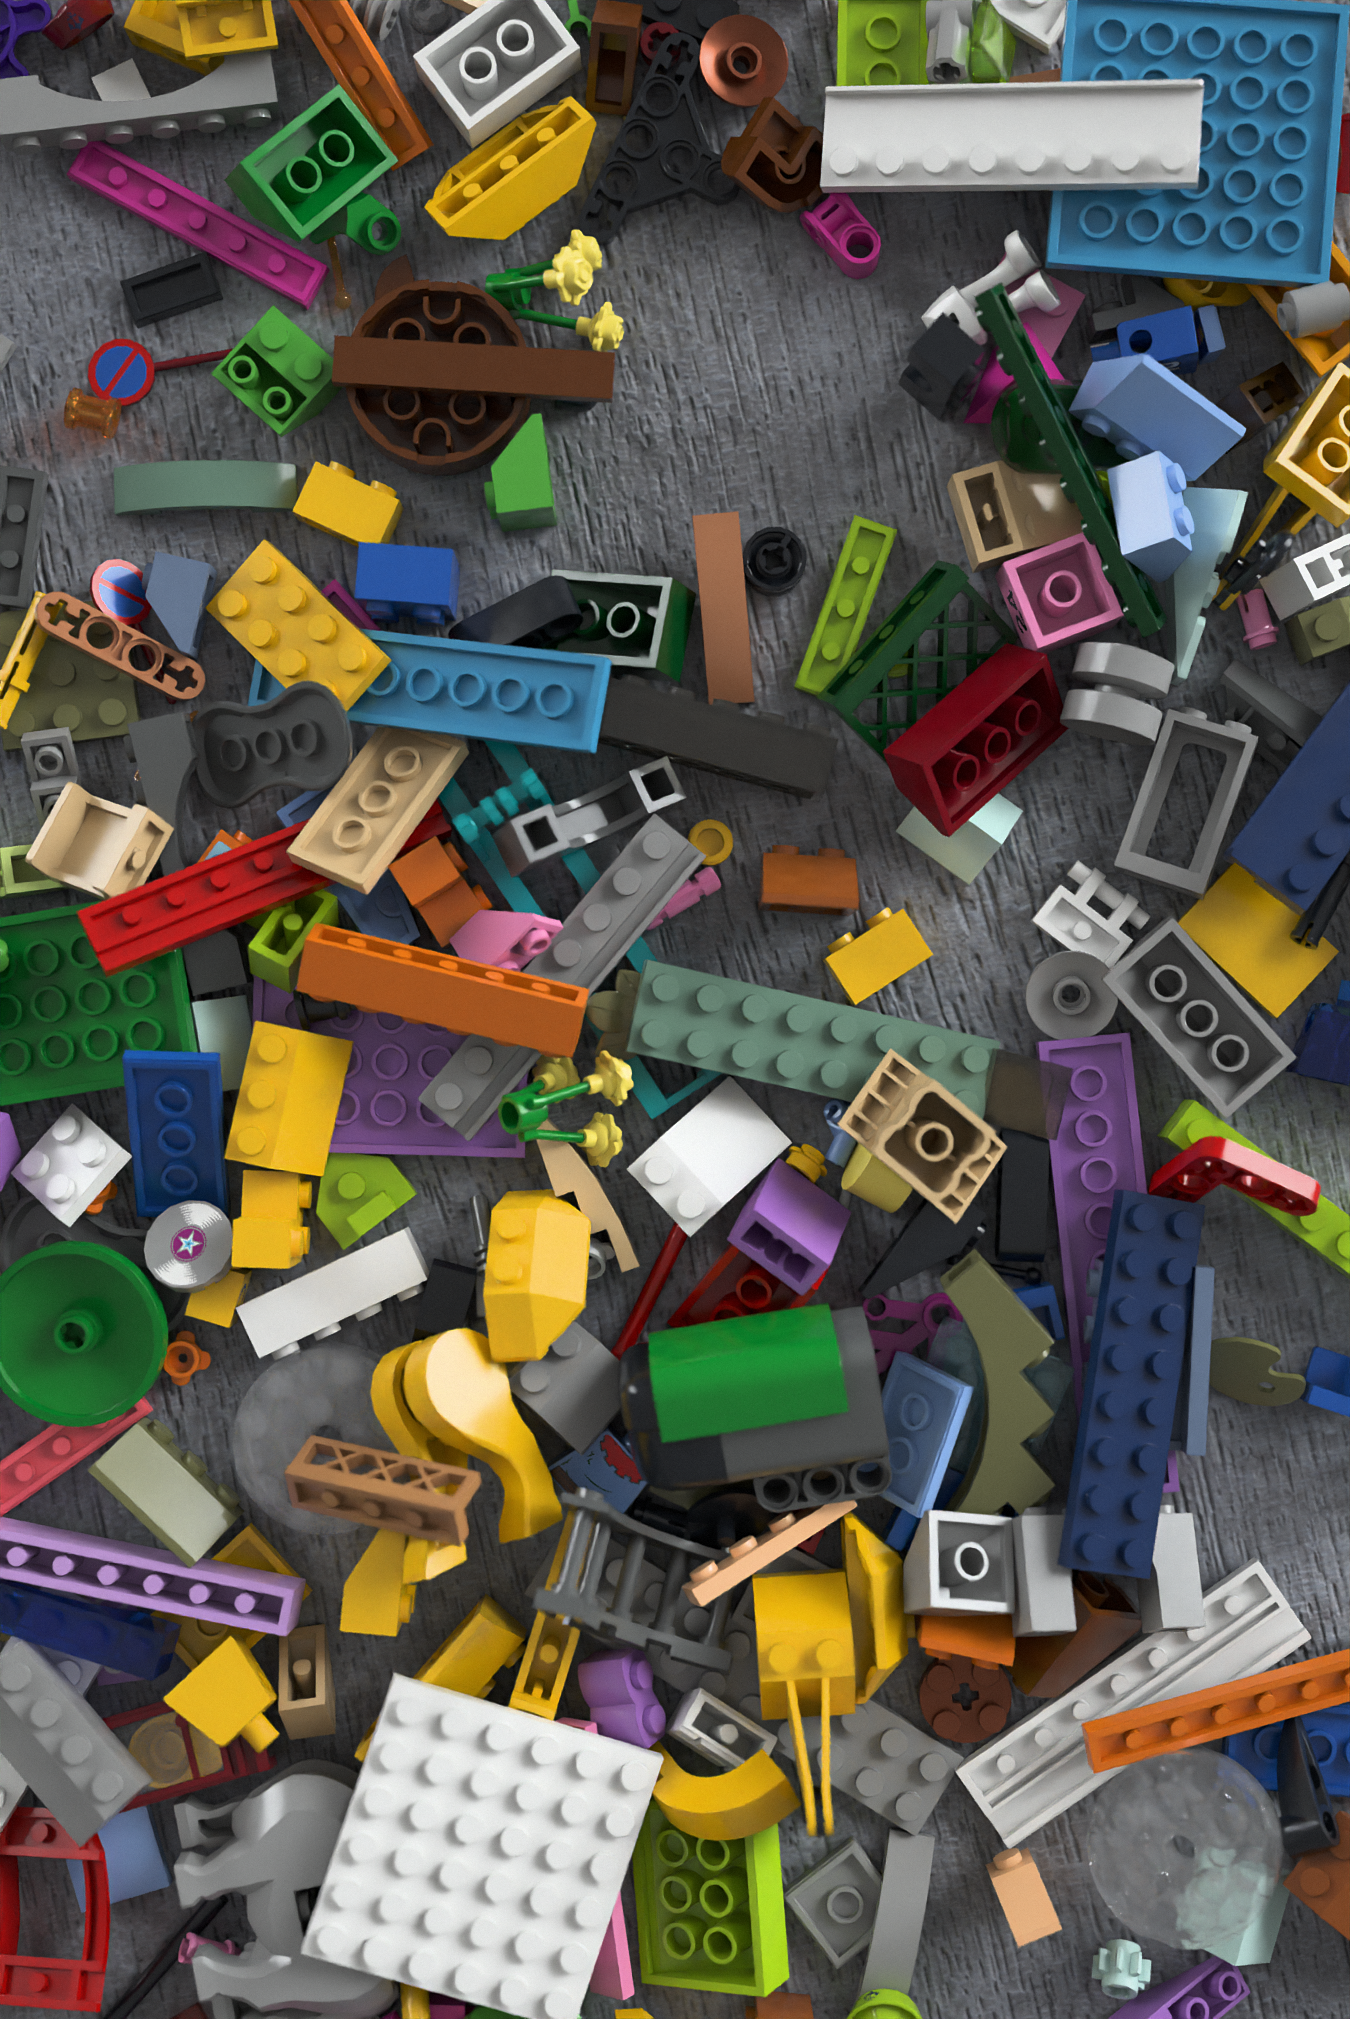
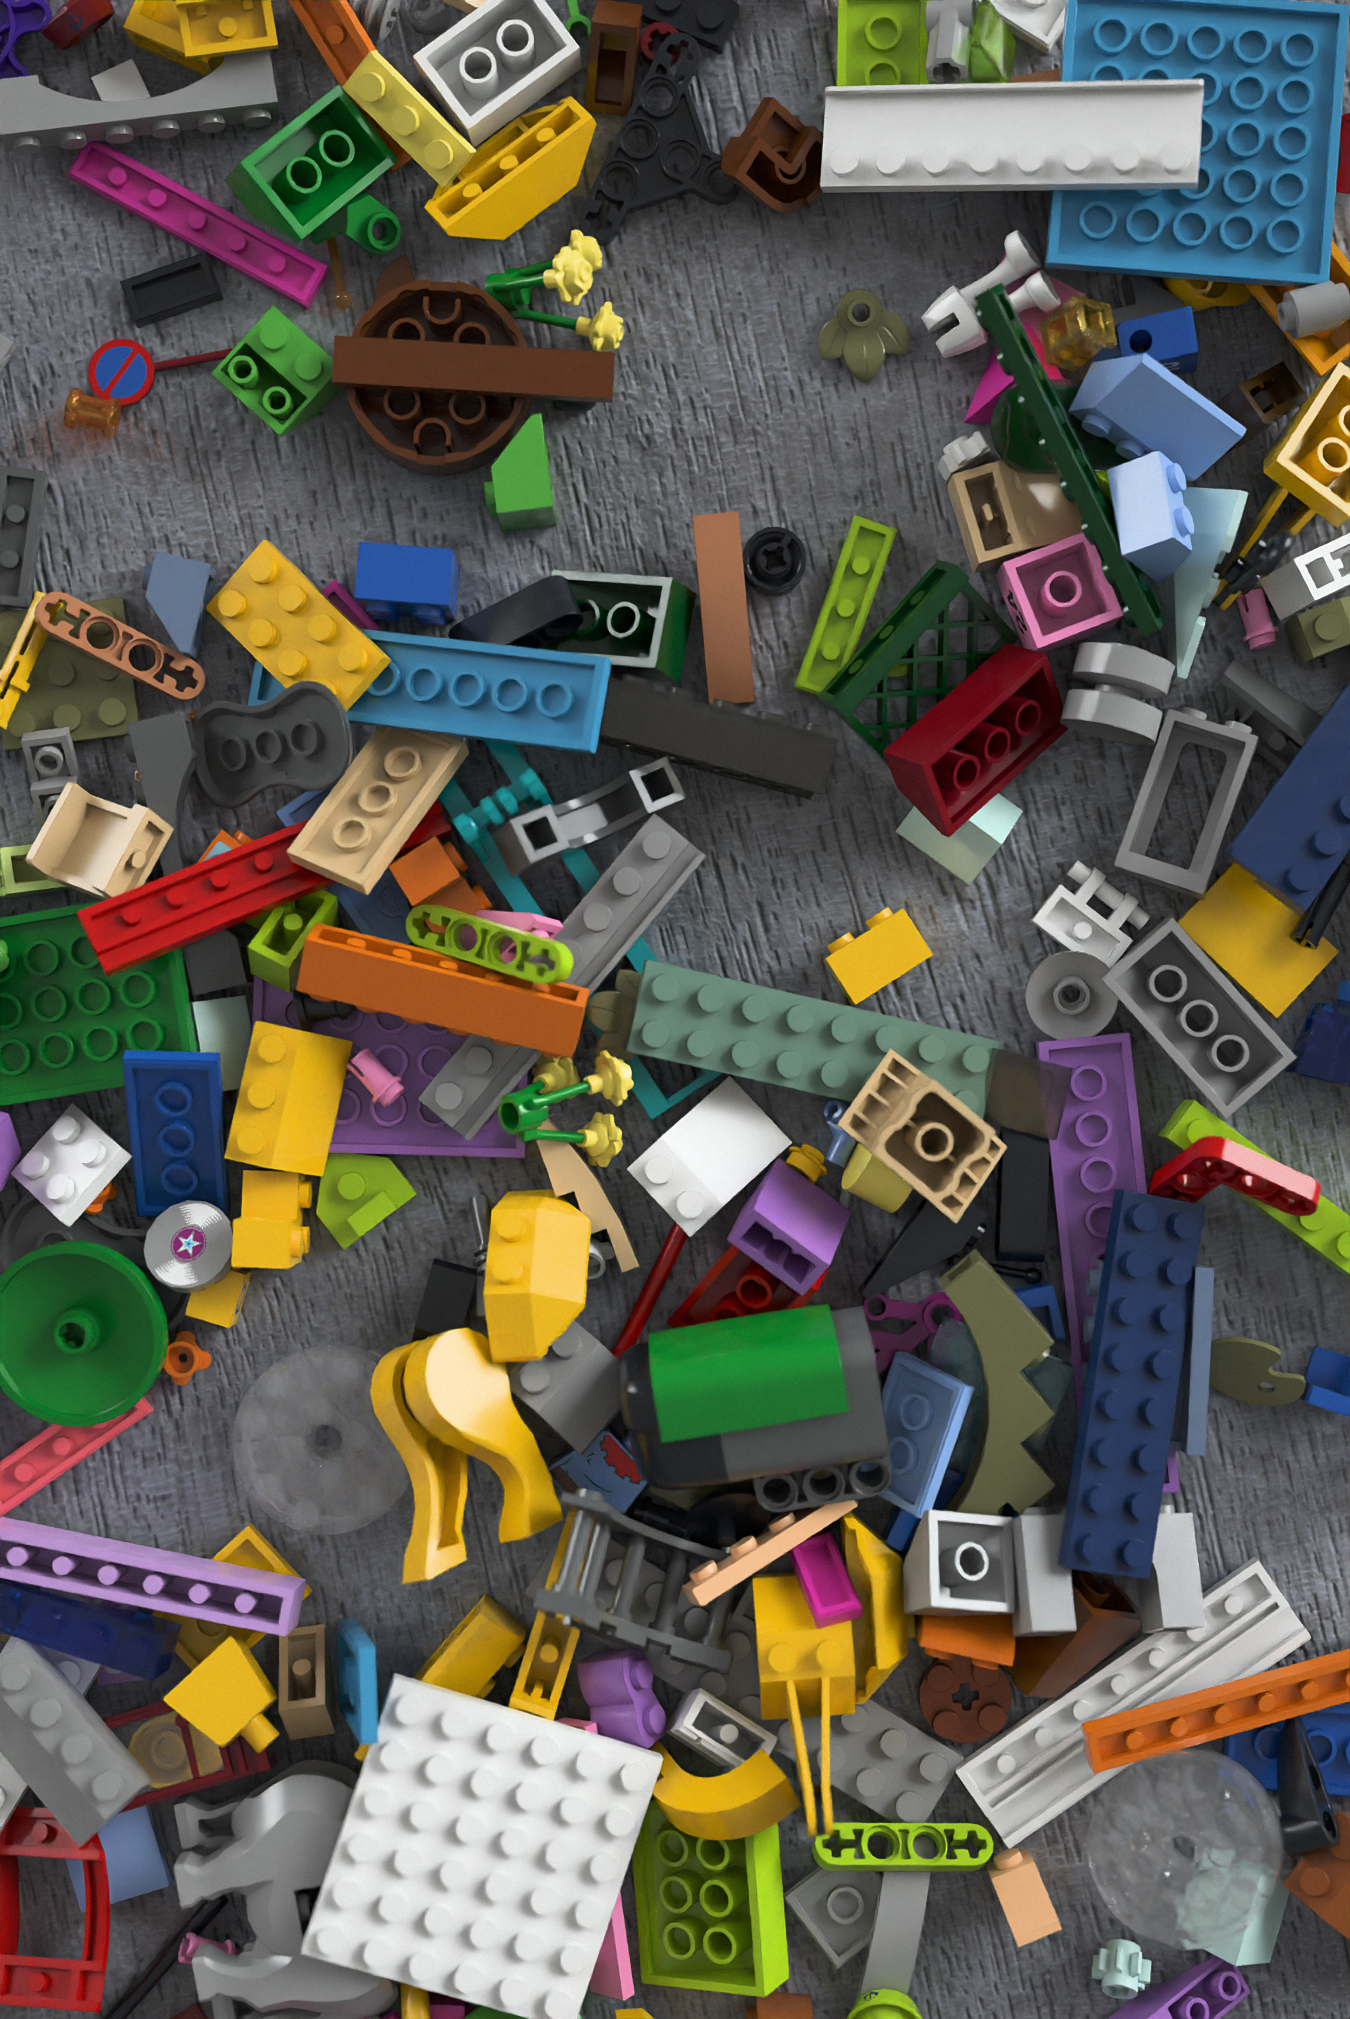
(119, 594): piece -> none
(167, 1490): slope -> none
(205, 486): sand green slope -> none
(333, 1293): white brick -> none
(348, 507): yellow brick -> none
(357, 1680): none -> dark azure tile
(374, 1497): medium nougat fence -> none
(374, 1591): yellow slope -> none
(376, 1078): none -> bright pink pin
(409, 119): none -> light yellow plate
(488, 943): none -> lime beam
(705, 883): bright pink axle -> none
(713, 840): yellow tile -> none
(753, 44): copper dish -> none
(808, 883): dark orange slope -> none
(825, 1581): none -> dark pink tile
(836, 228): dark pink piece -> none
(862, 342): none -> olive plate
(903, 1854): none -> lime beam
(942, 367): black arch -> none
(963, 455): none -> white plate
(1077, 332): none -> clear yellow brick
(1208, 334): light blue tile -> none

